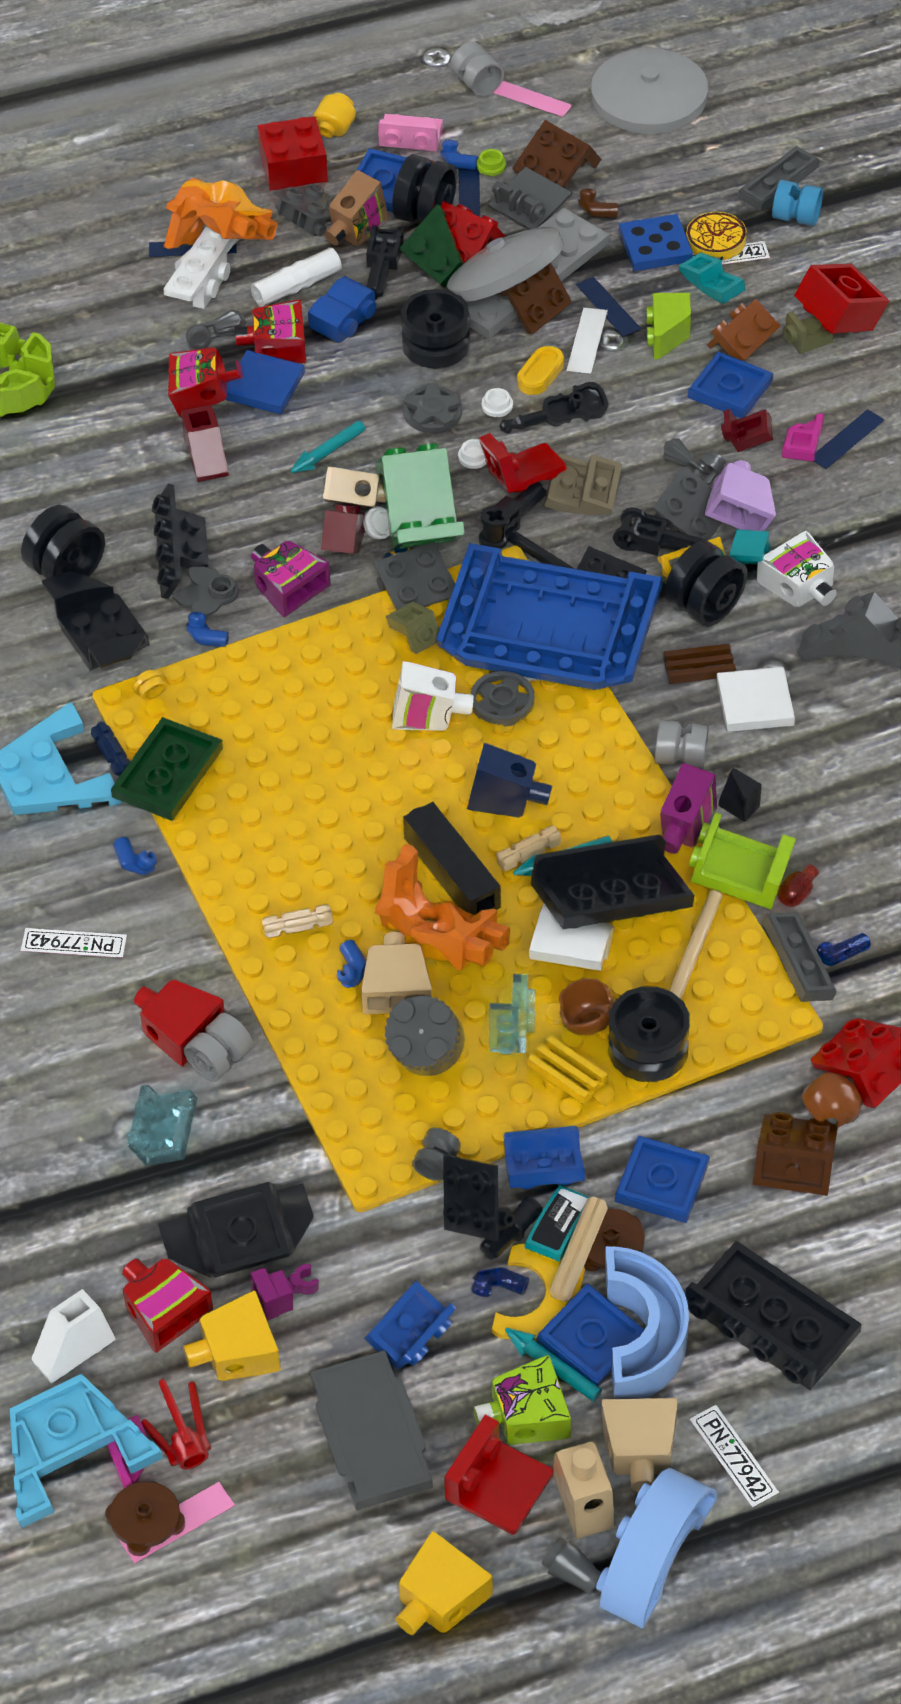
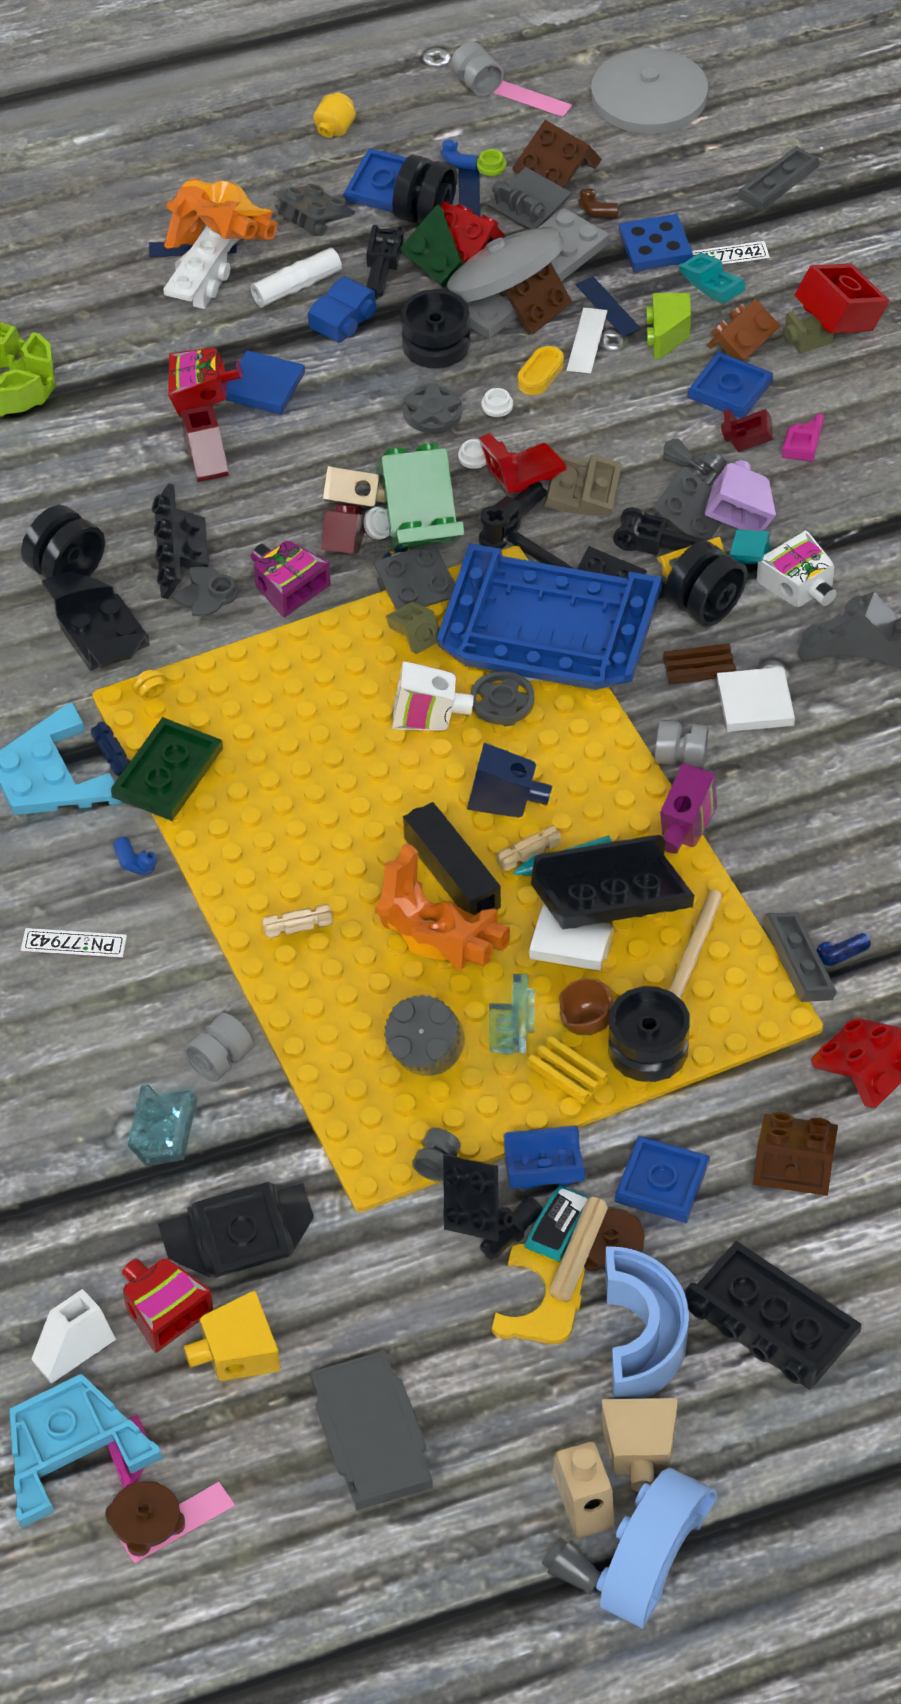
(176, 1015): red torso -> none
(187, 1447): red plant -> none
(199, 336): dark grey piece -> none
(203, 634): blue arm -> none
(276, 331): red torso -> none
(277, 1291): magenta piece -> none
(292, 153): red brick -> none
(307, 461): teal piece -> none
(355, 967): blue arm -> none
(356, 210): medium nougat torso -> none
(393, 974): tan torso -> none
(409, 1326): blue bracket -> none
(410, 132): bright pink bracket -> none
(441, 1587): yellow torso -> none
(495, 1479): red bracket -> none
(499, 1278): clear blue arm -> none
(527, 1345): teal piece -> none
(528, 1404): lime torso -> none
(584, 402): black piece -> none
(587, 1332): blue tile -> none
(717, 235): yellow tile -> none
(734, 1456): white sticker -> none
(739, 864): lime panel -> none
(740, 795): black slope -> none
(797, 203): dark azure wheel -> none
(797, 886): clear red cylinder -> none
(832, 1097): dark orange hair -> none
(847, 438): dark blue sticker -> none

